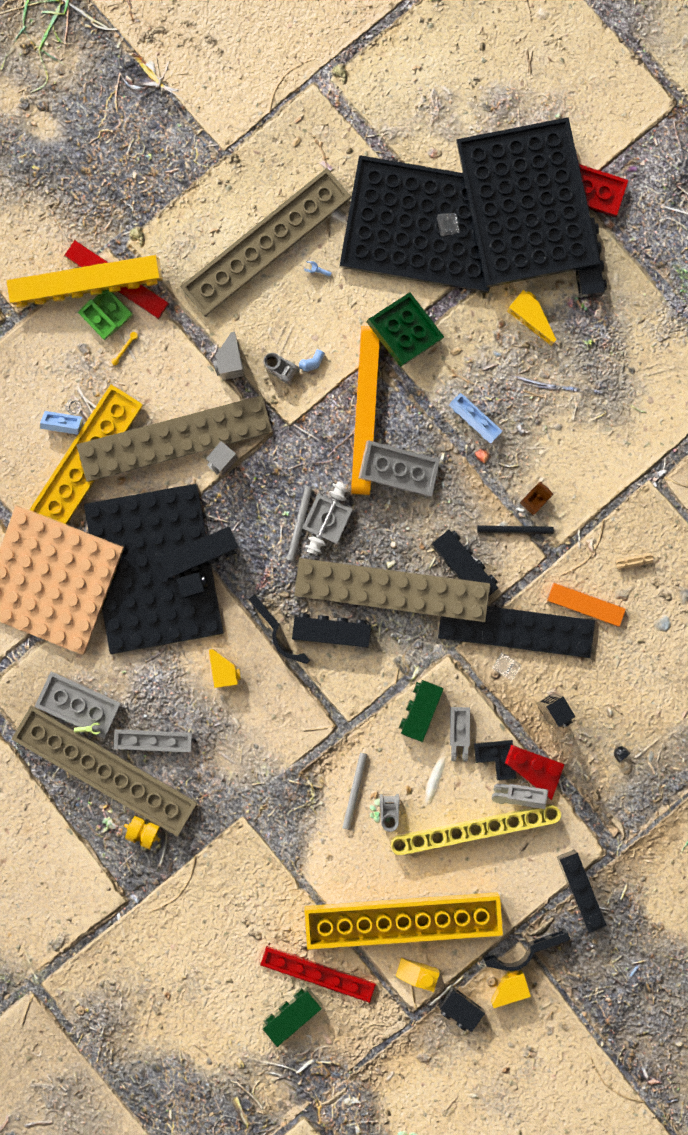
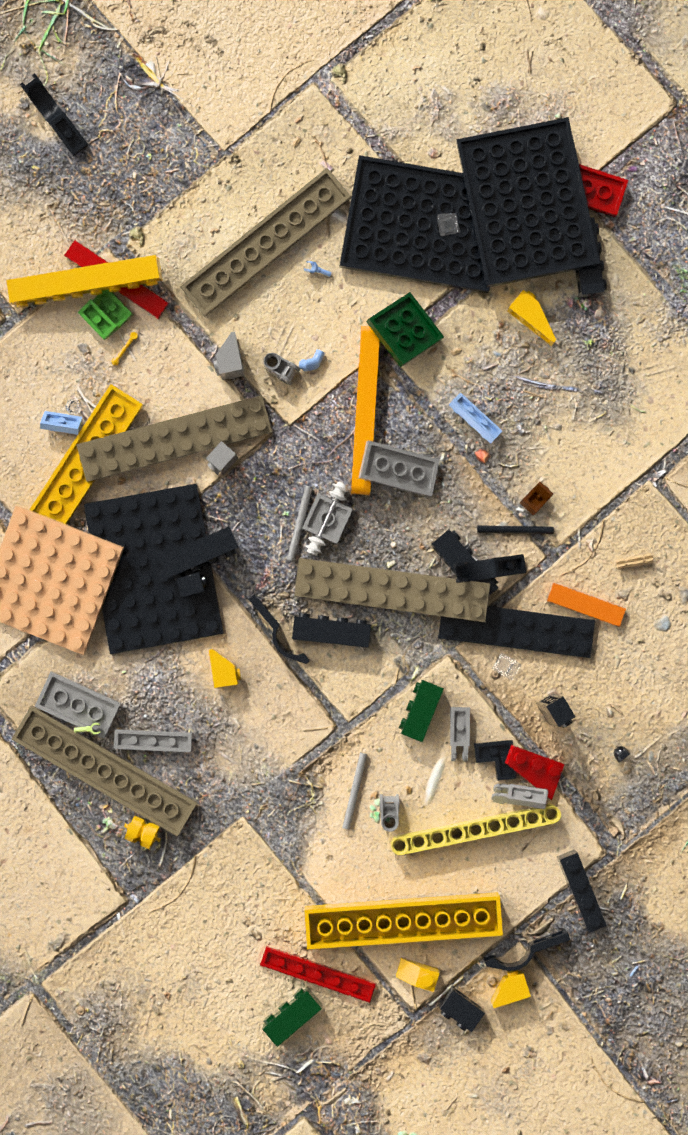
(54, 115): none -> black piece
(490, 568): none -> black piece

